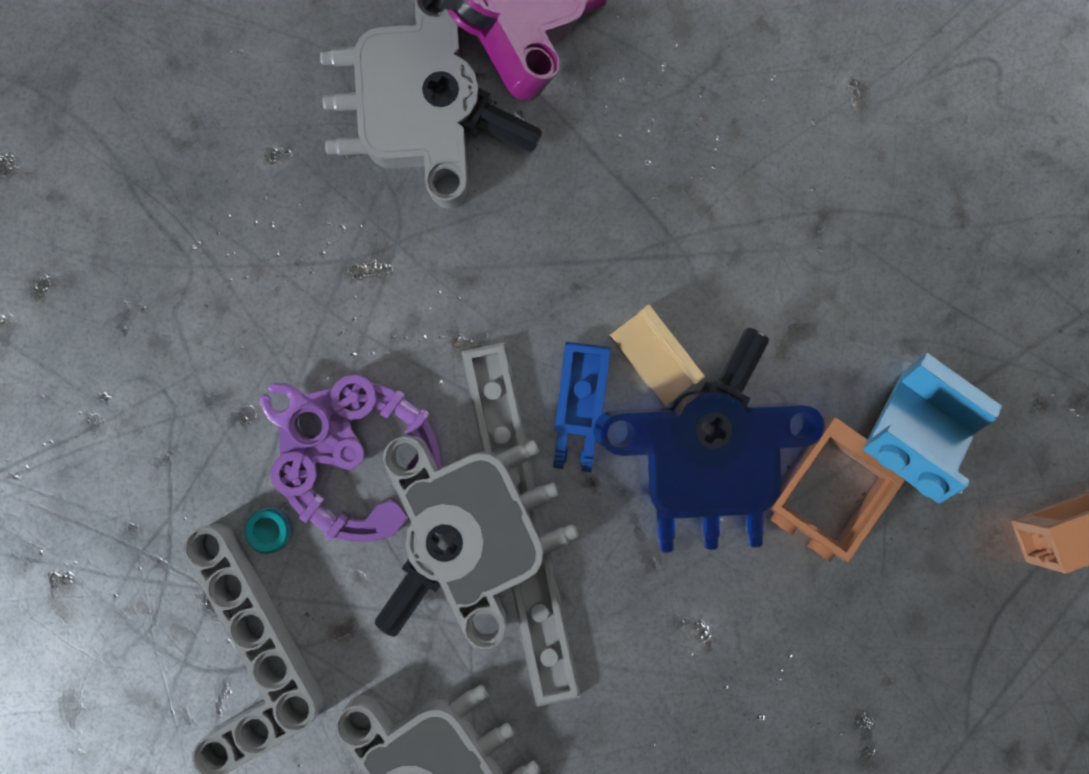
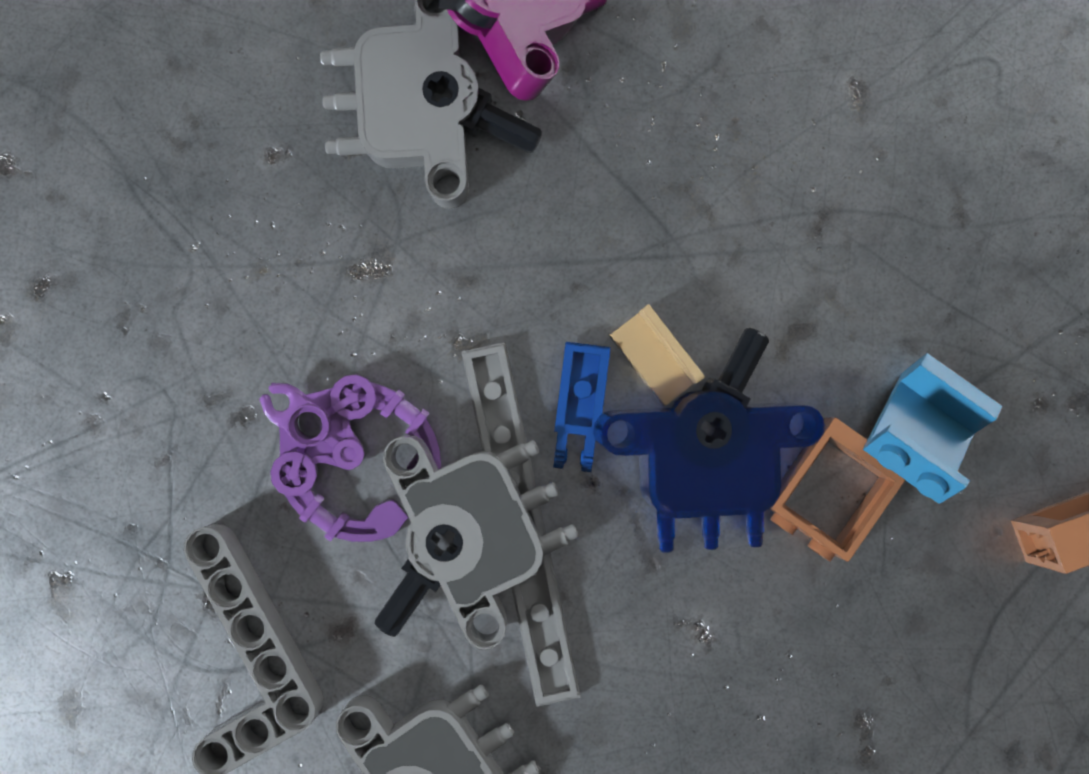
(268, 530): teal tile -> none

